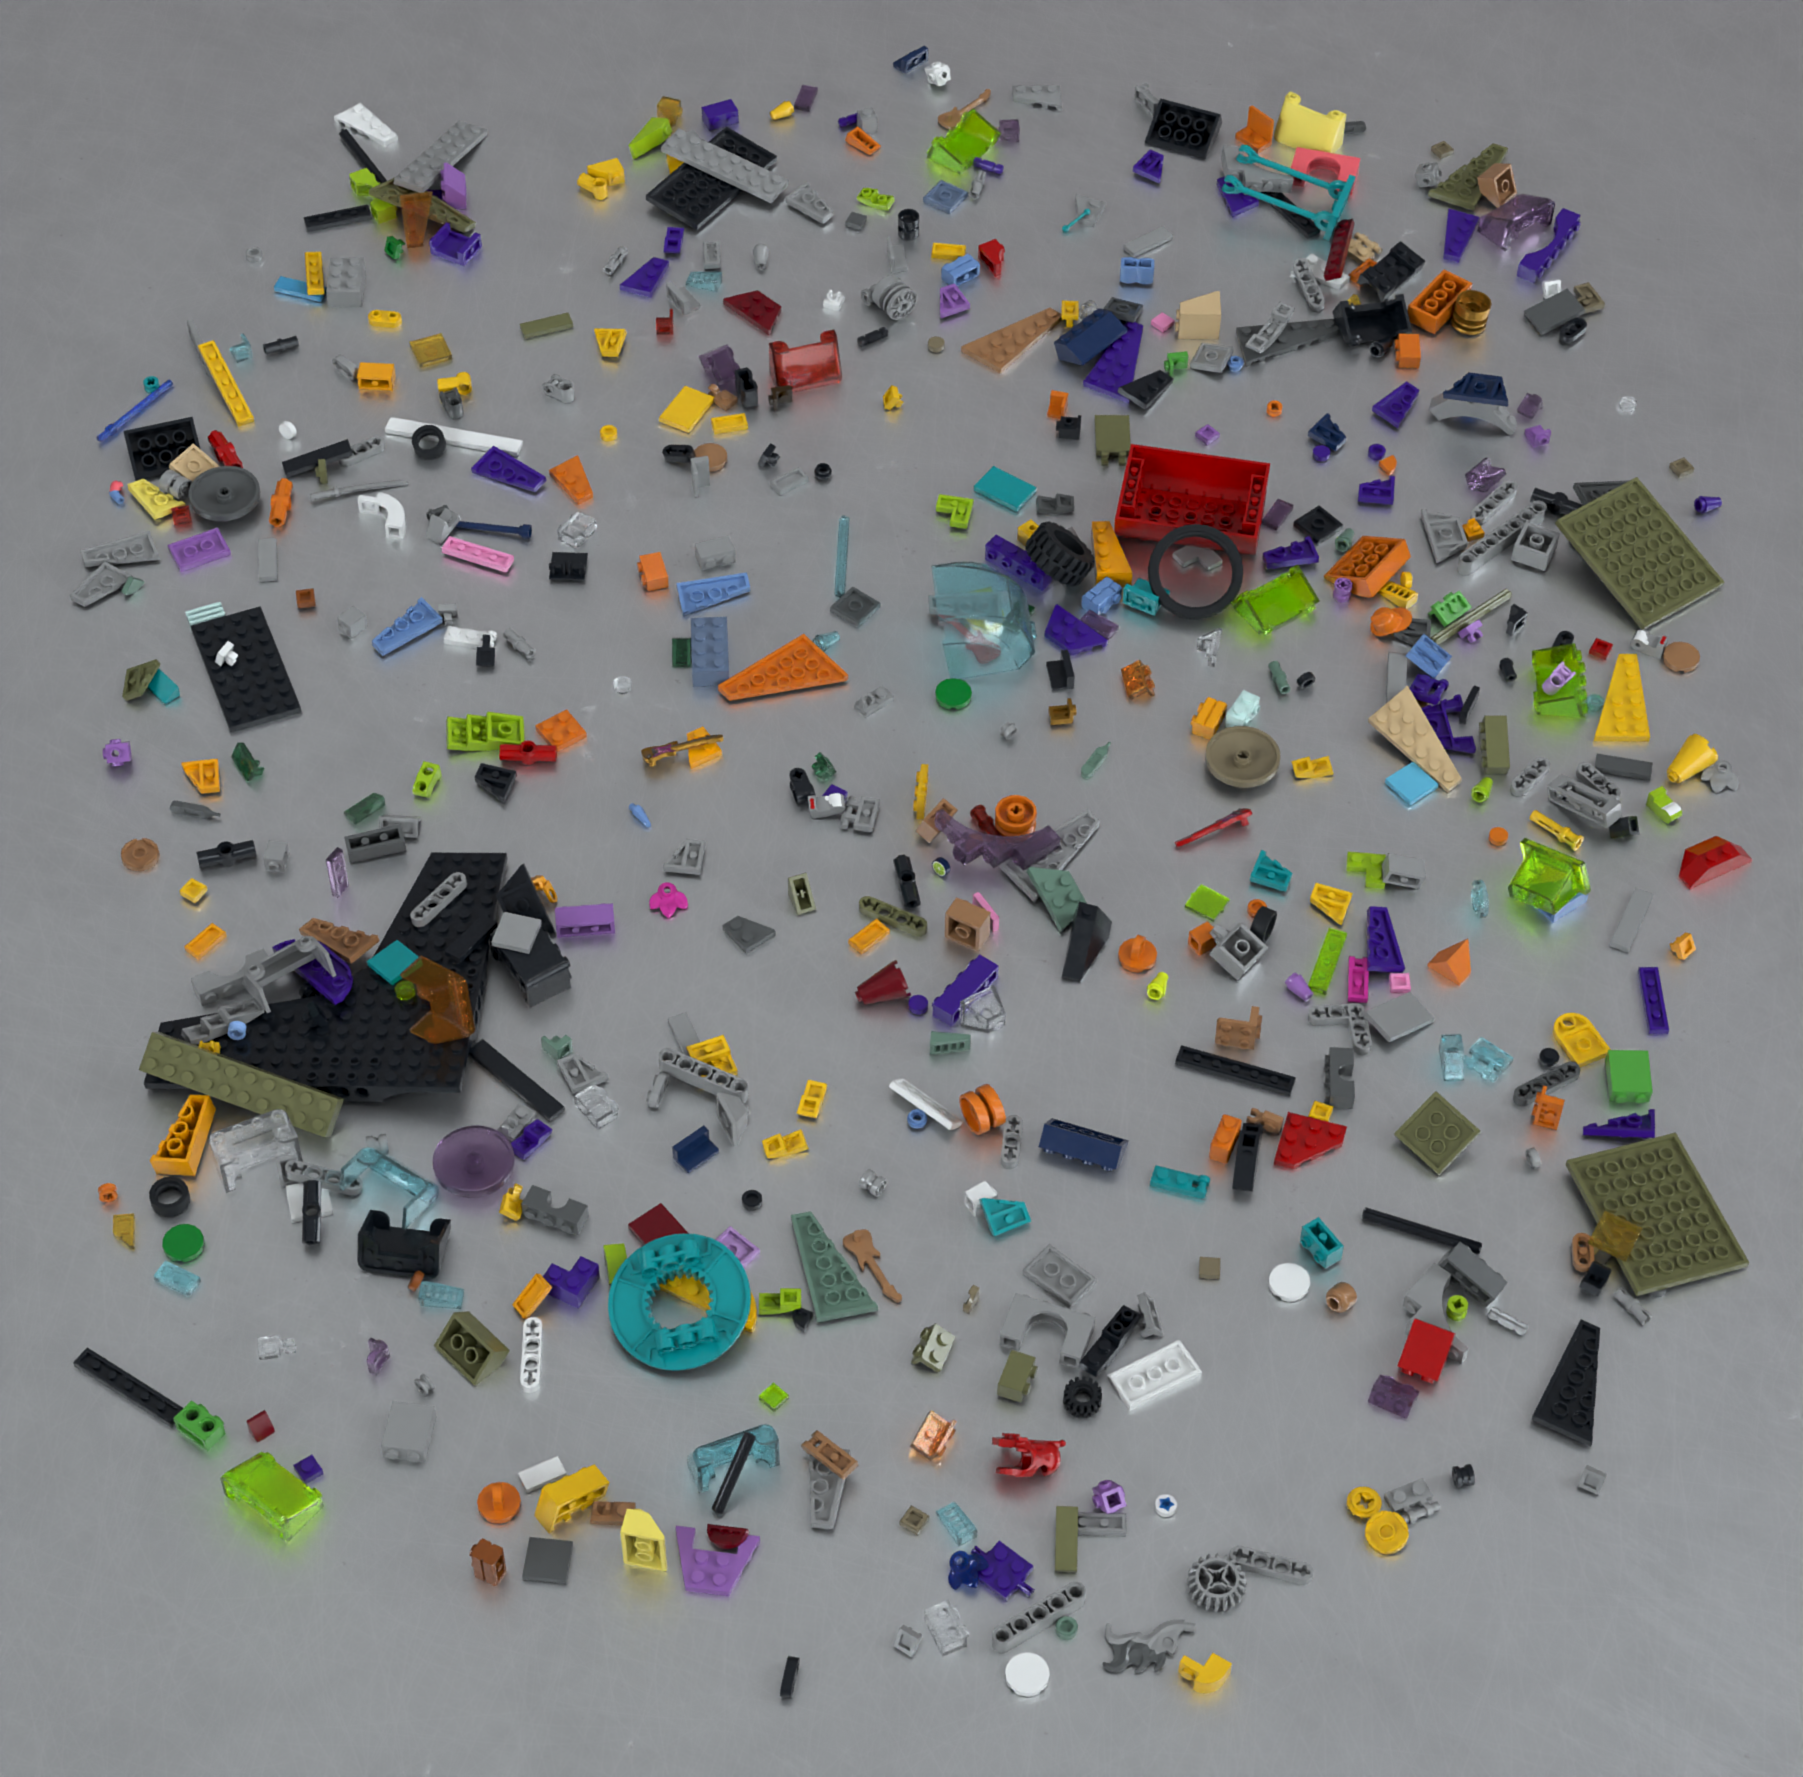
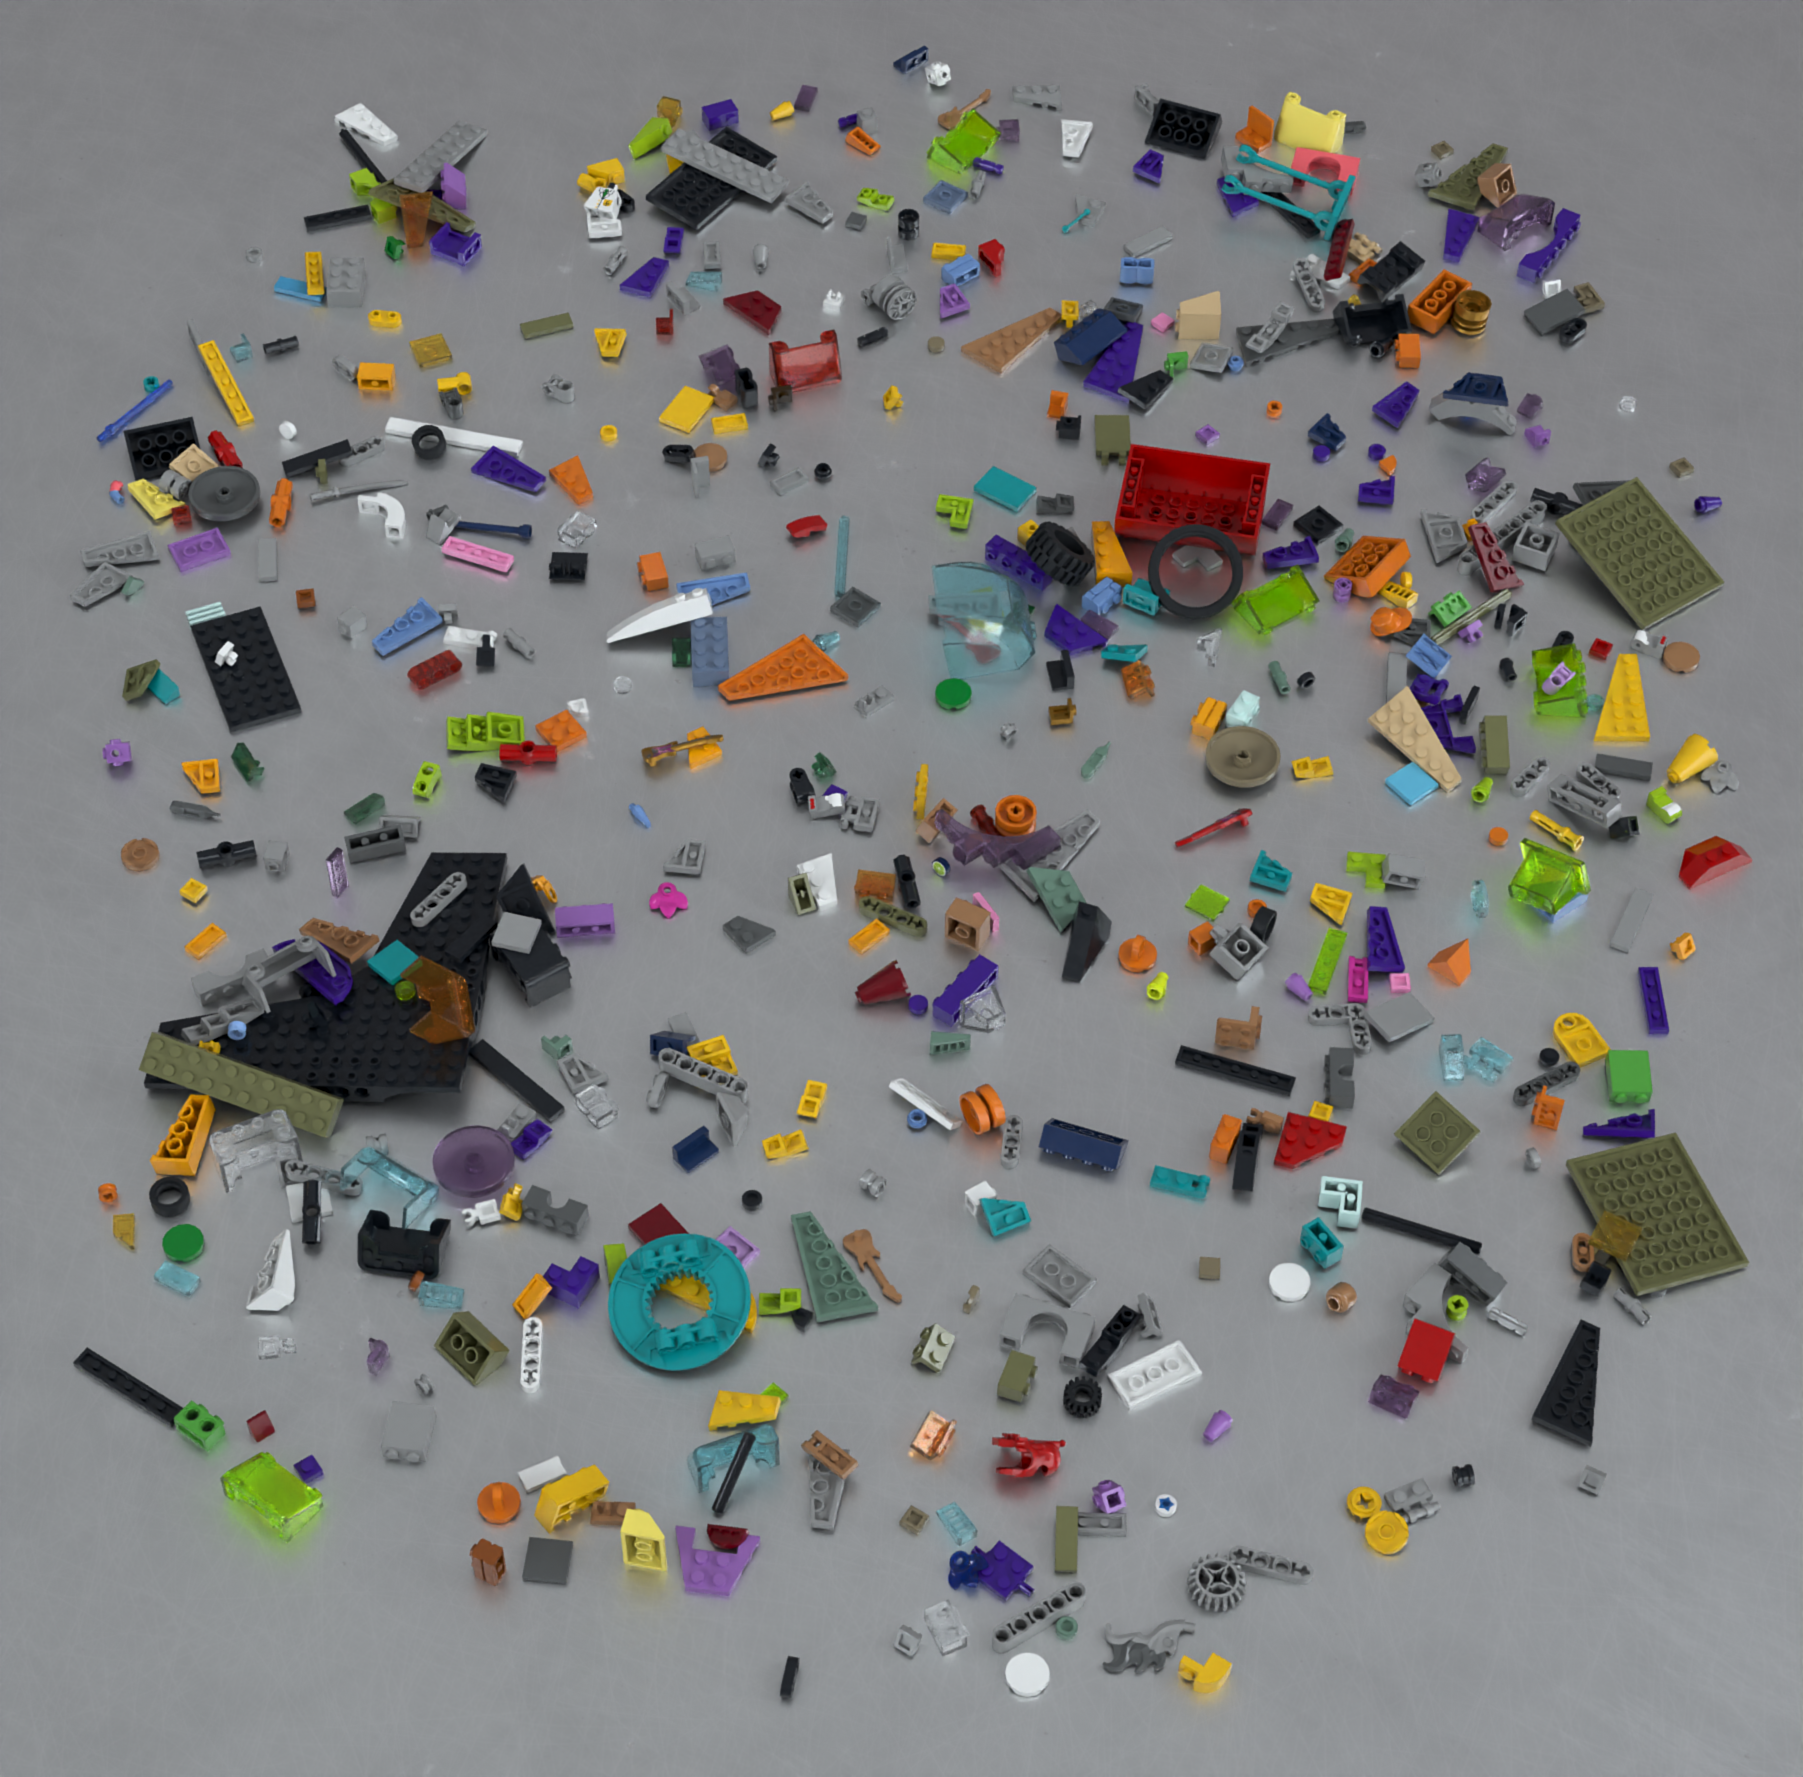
(276, 1278): none -> white wedge
(434, 669): none -> clear red beam
(484, 1212): none -> white plate
(578, 707): none -> white tile
(603, 227): none -> white wing
(604, 202): none -> white torso
(628, 202): none -> black beam
(664, 614): none -> white wedge
(671, 1040): none -> dark blue panel
(739, 1407): none -> yellow wing
(803, 526): none -> red slope
(821, 880): none -> white wing
(875, 884): none -> clear orange bracket
(1075, 136): none -> white wing
(1124, 652): none -> teal wing
(1218, 1424): none -> medium lavender cone
(1344, 1196): none -> light aqua brick
(1493, 559): none -> dark red wing
(1499, 617): none -> black tile

